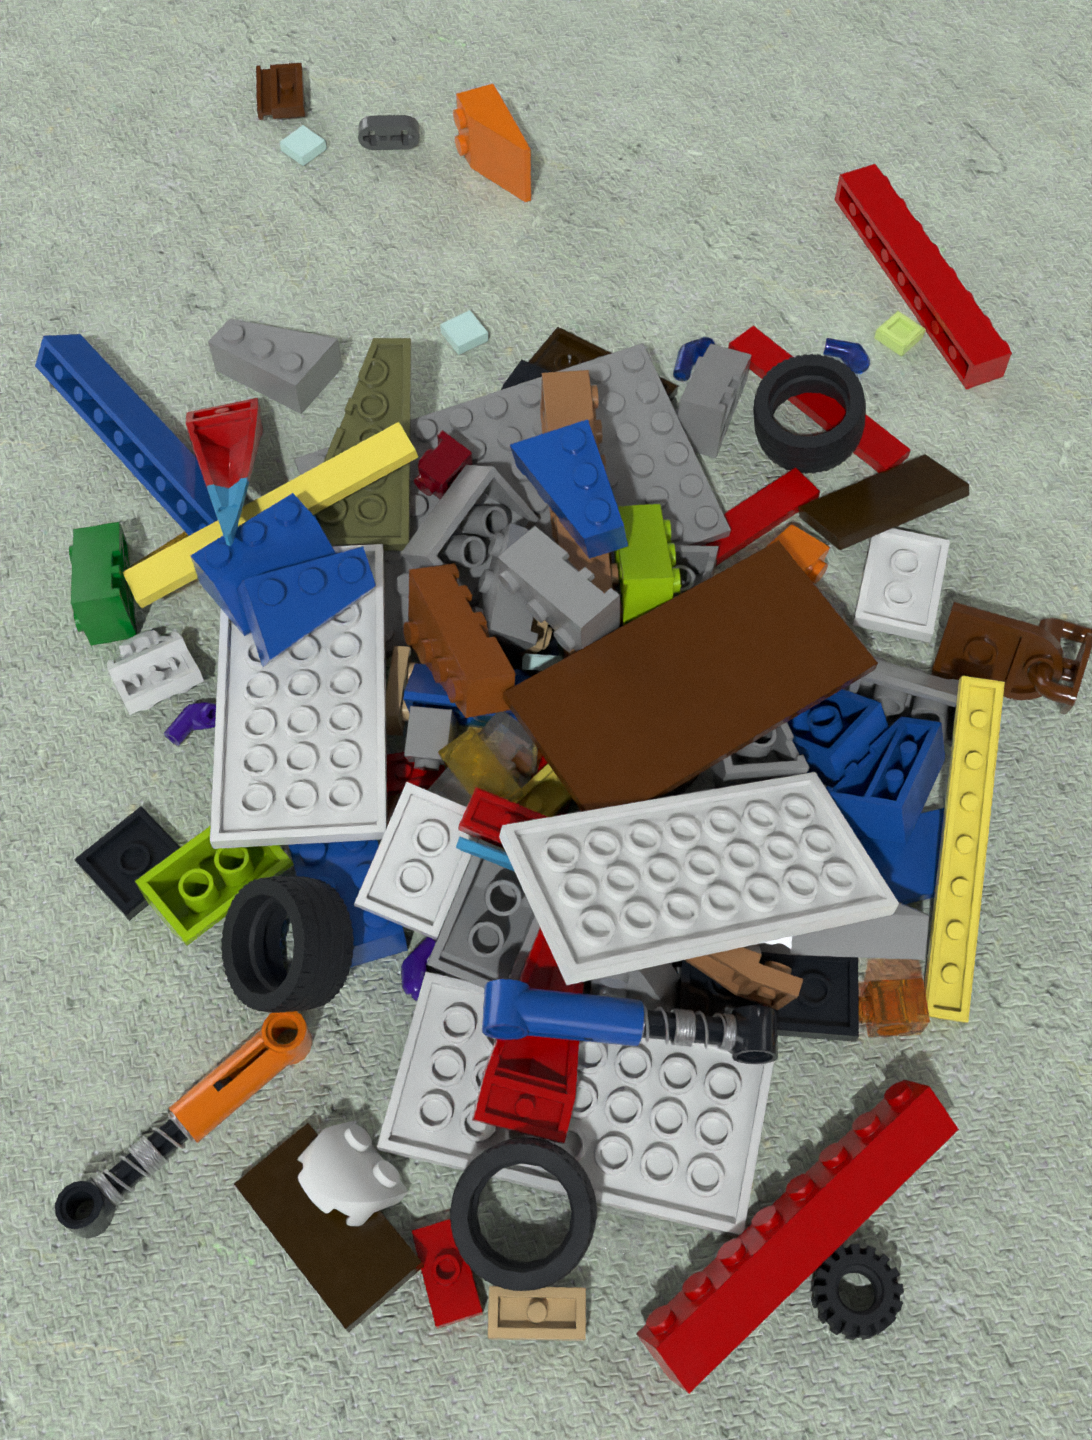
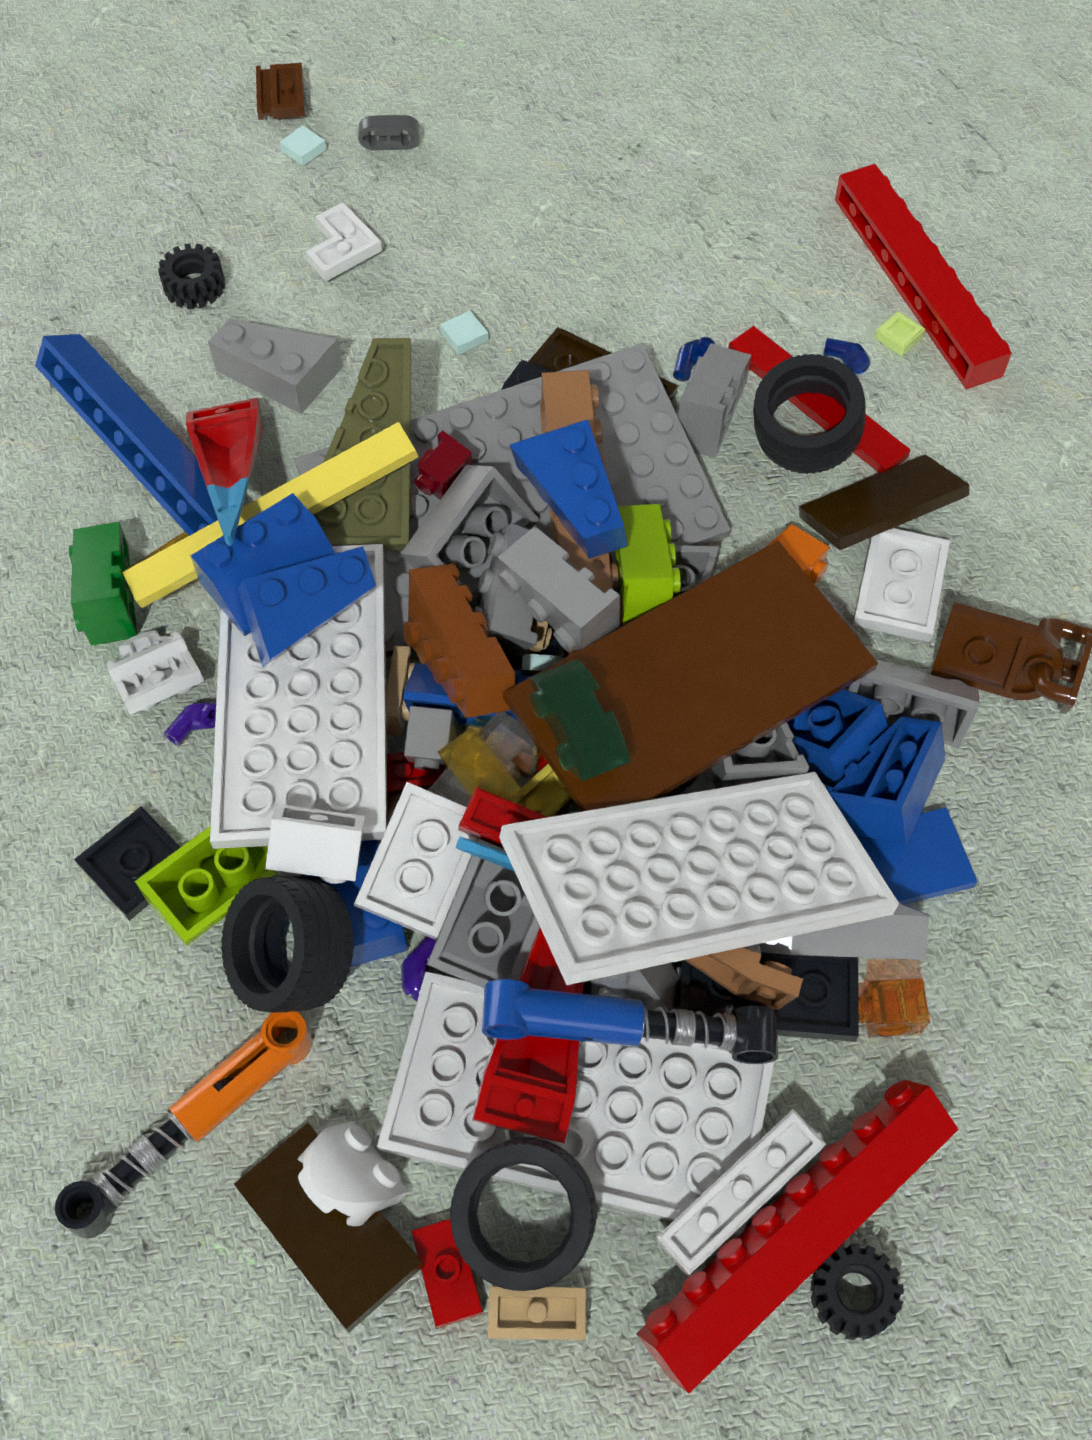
(190, 262): none -> black tyre
(315, 843): none -> white brick
(347, 242): none -> white plate
(493, 140): orange slope -> none
(586, 735): none -> clear green brick
(740, 1192): none -> white tile
(764, 512): red tile -> none
(963, 849): light yellow tile -> none

